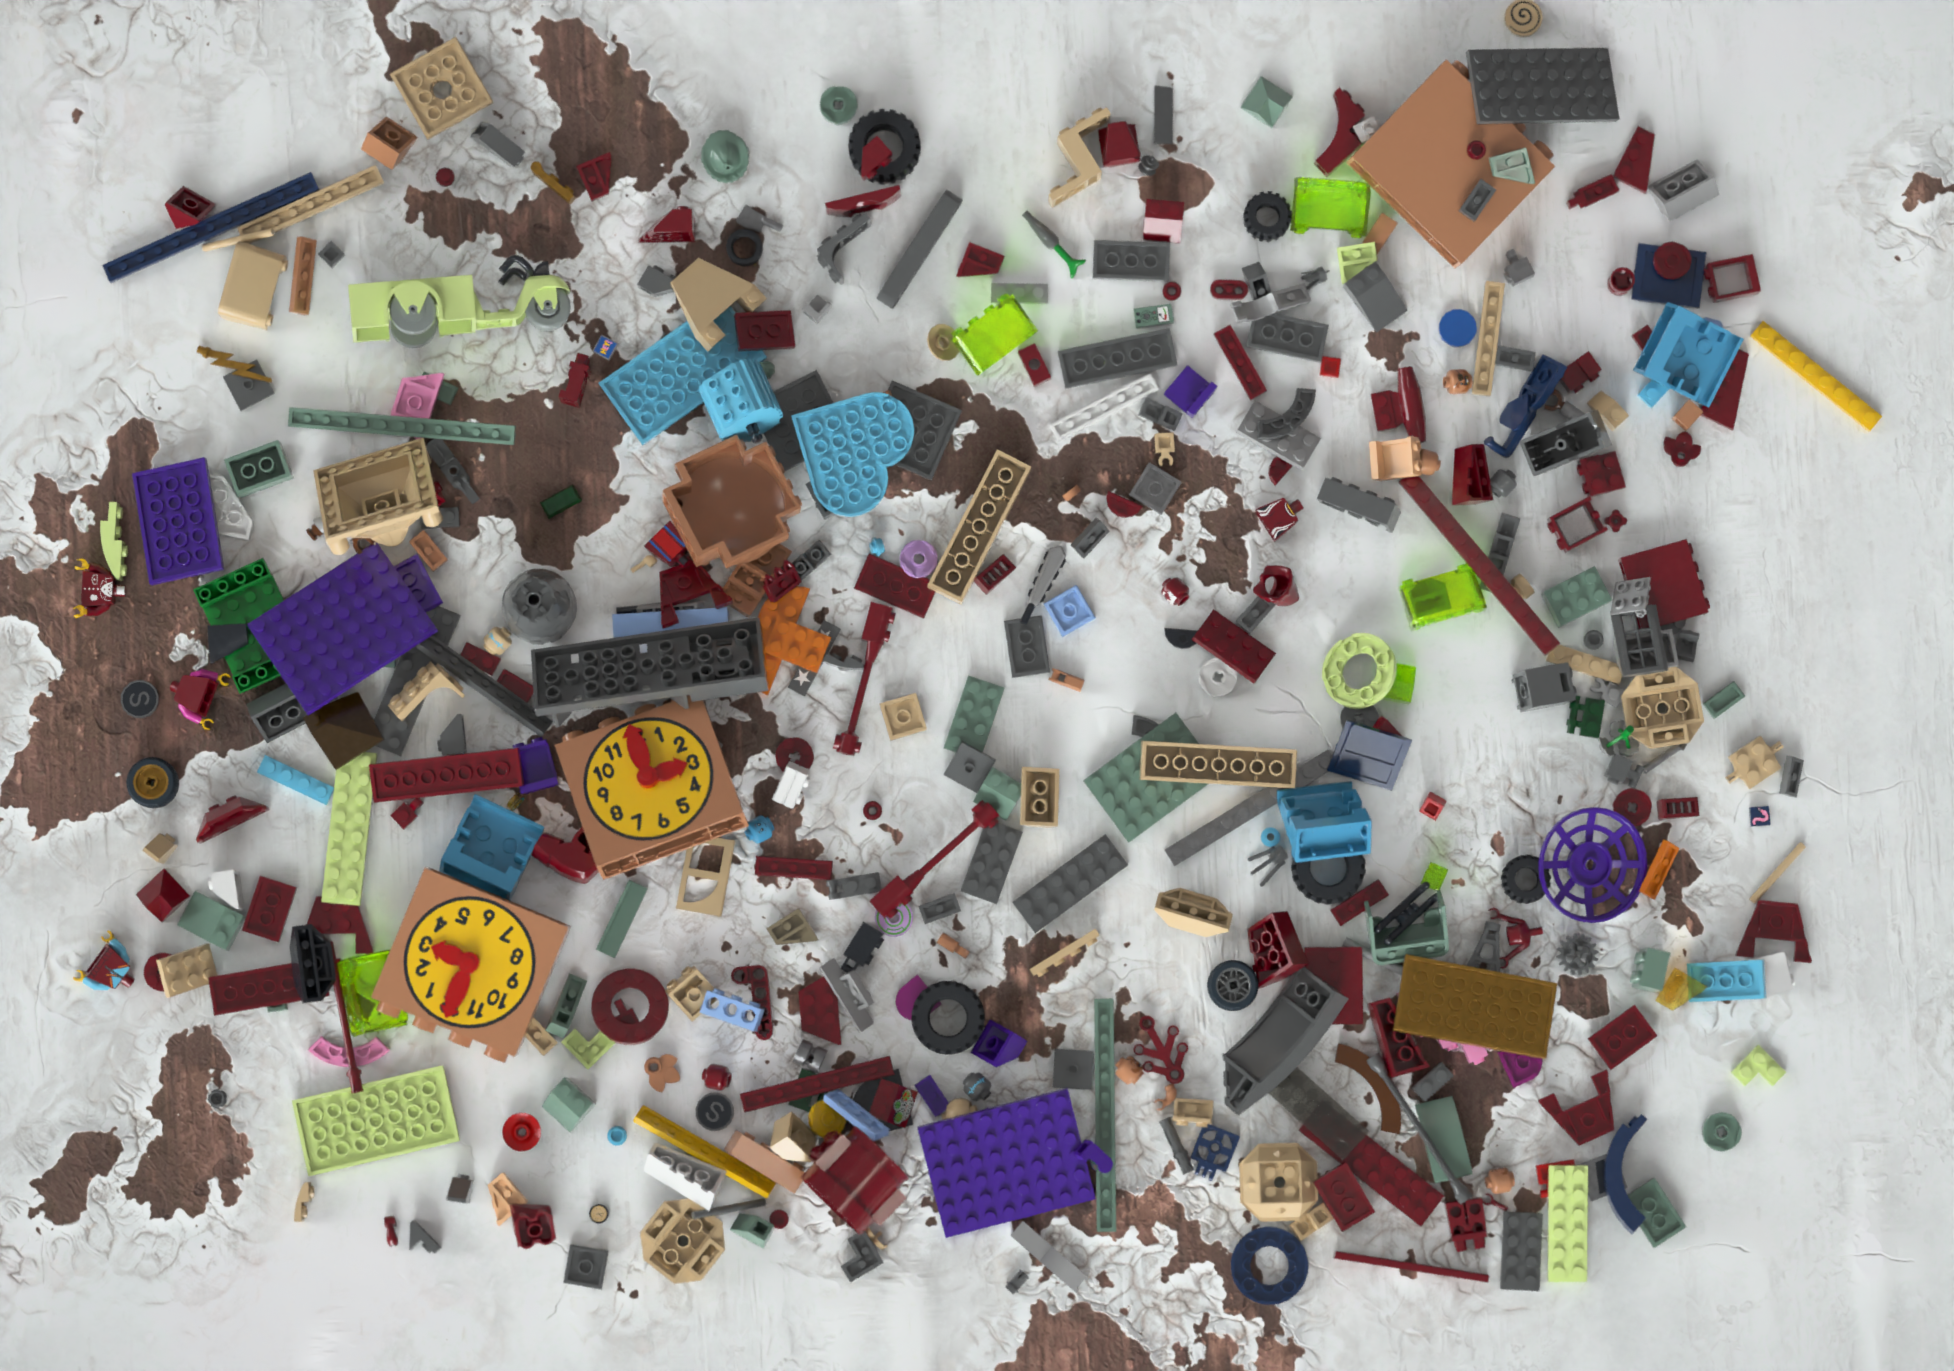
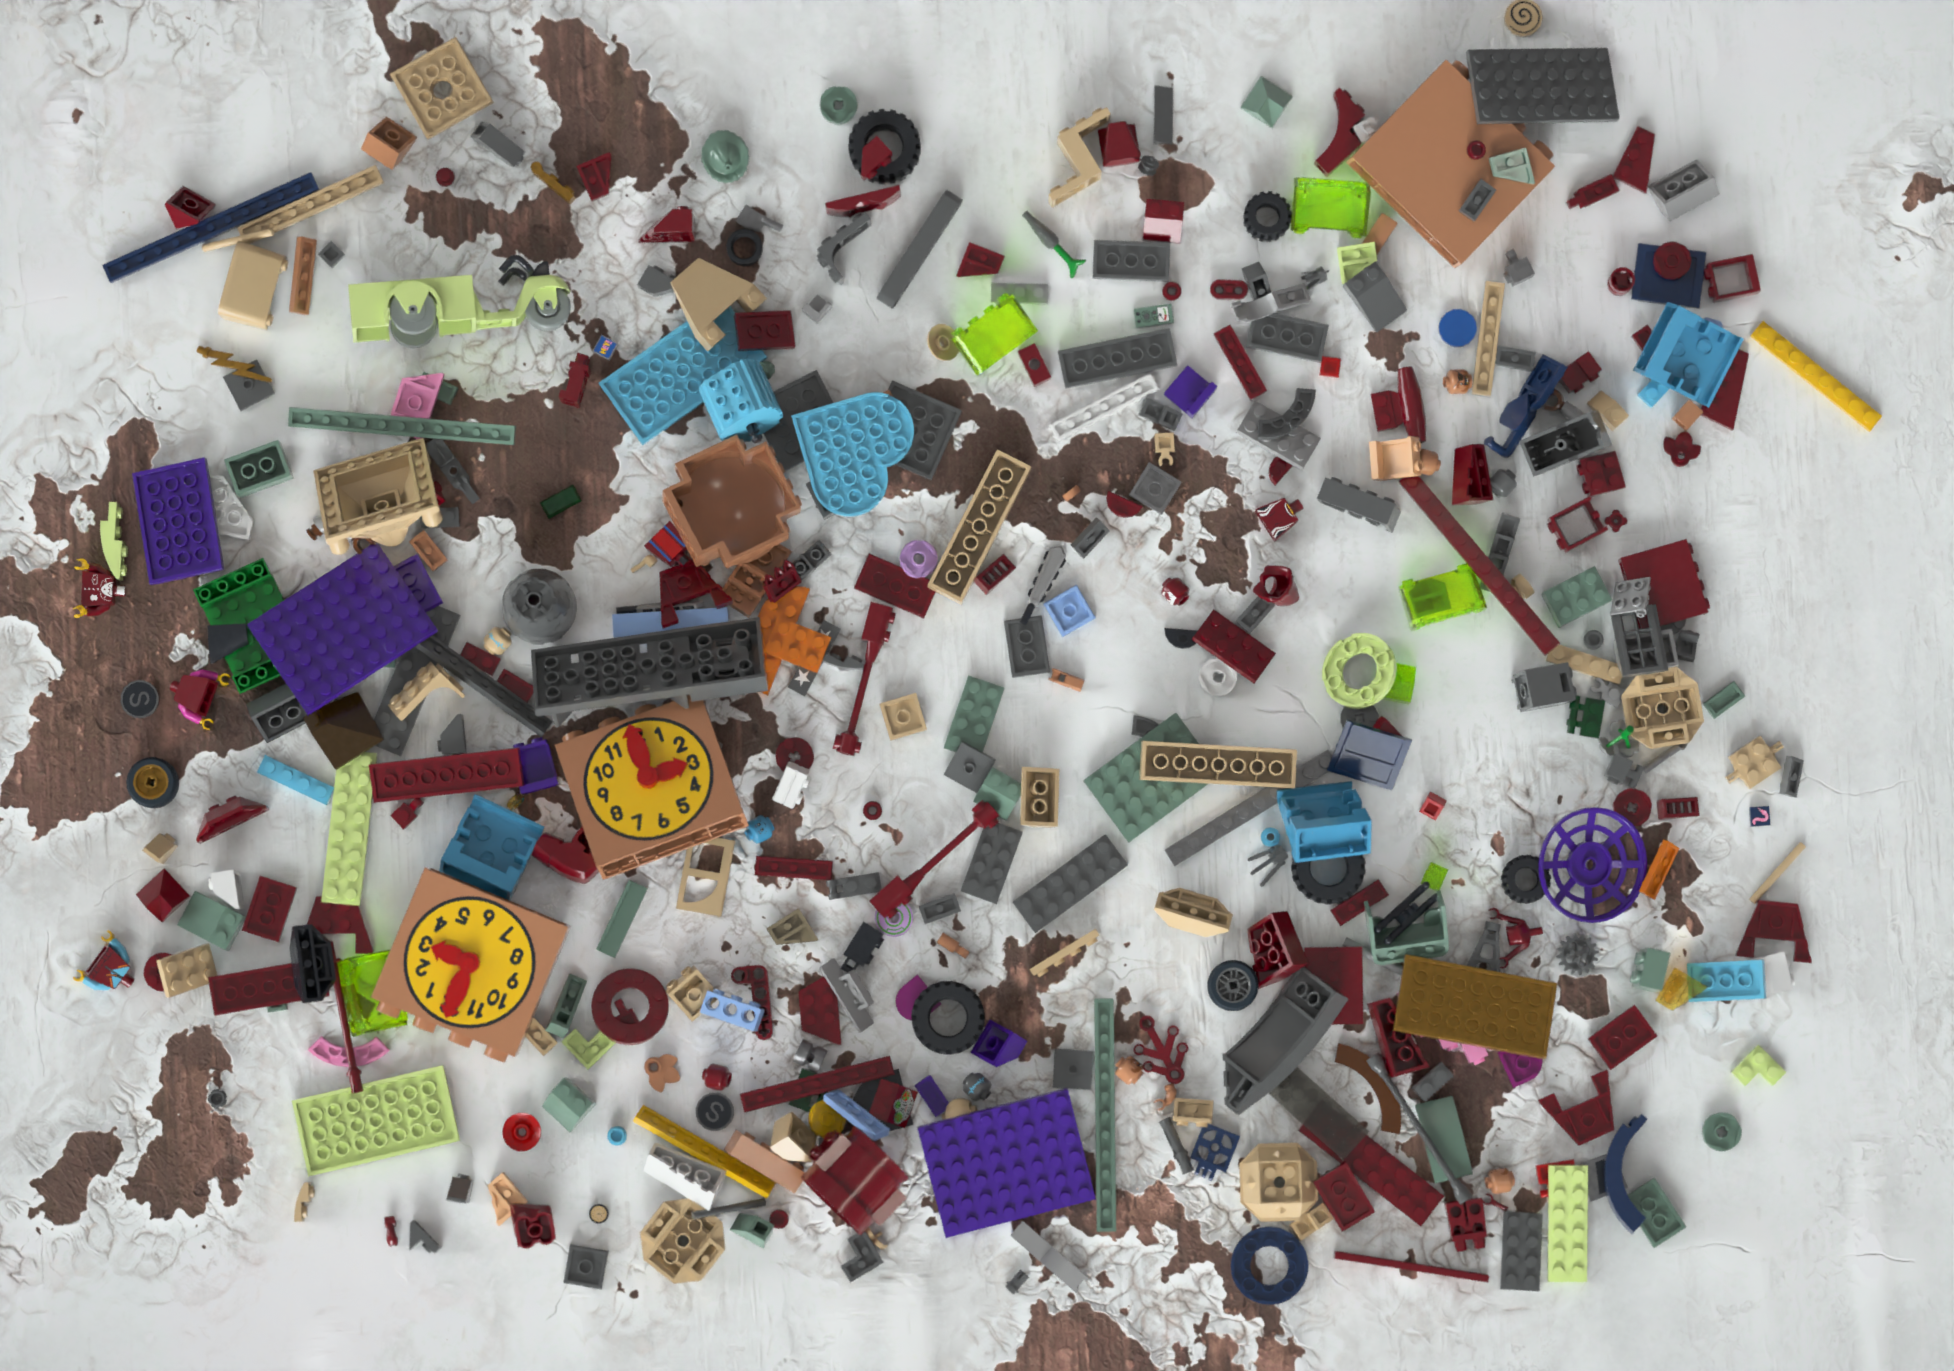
(876, 546): medium azure plate -> none
(1099, 1160): dark purple leg -> none

